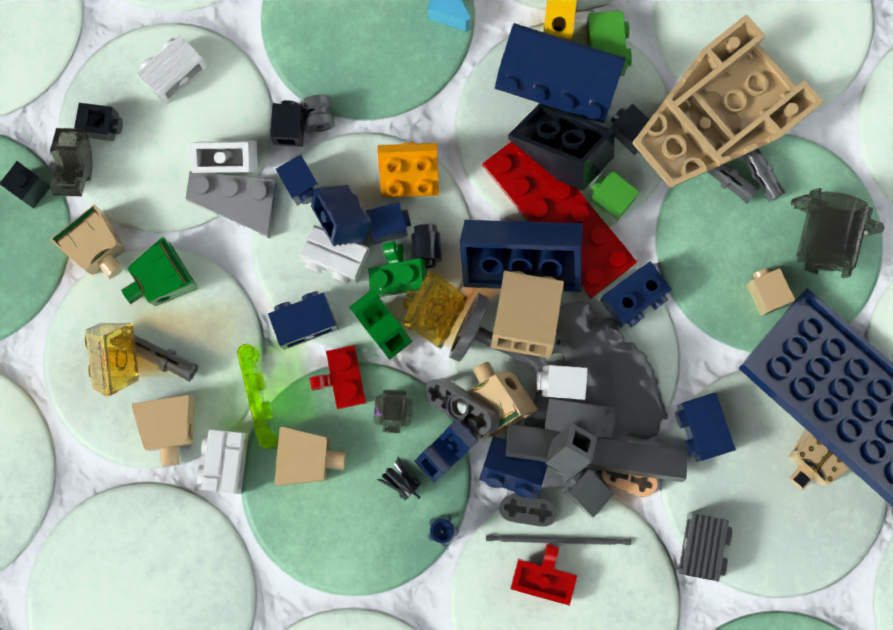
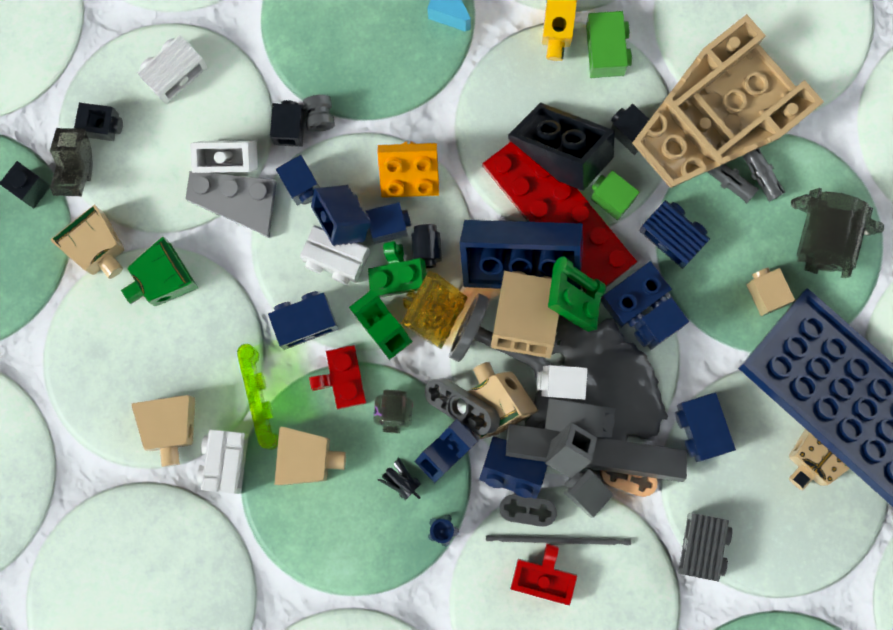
(111, 357): clear yellow slope -> none
(165, 359): dark grey pin -> none
(559, 73): dark blue slope -> none
(570, 301): none -> green plate
(660, 324): none -> dark blue brick
(675, 233): none -> dark blue brick

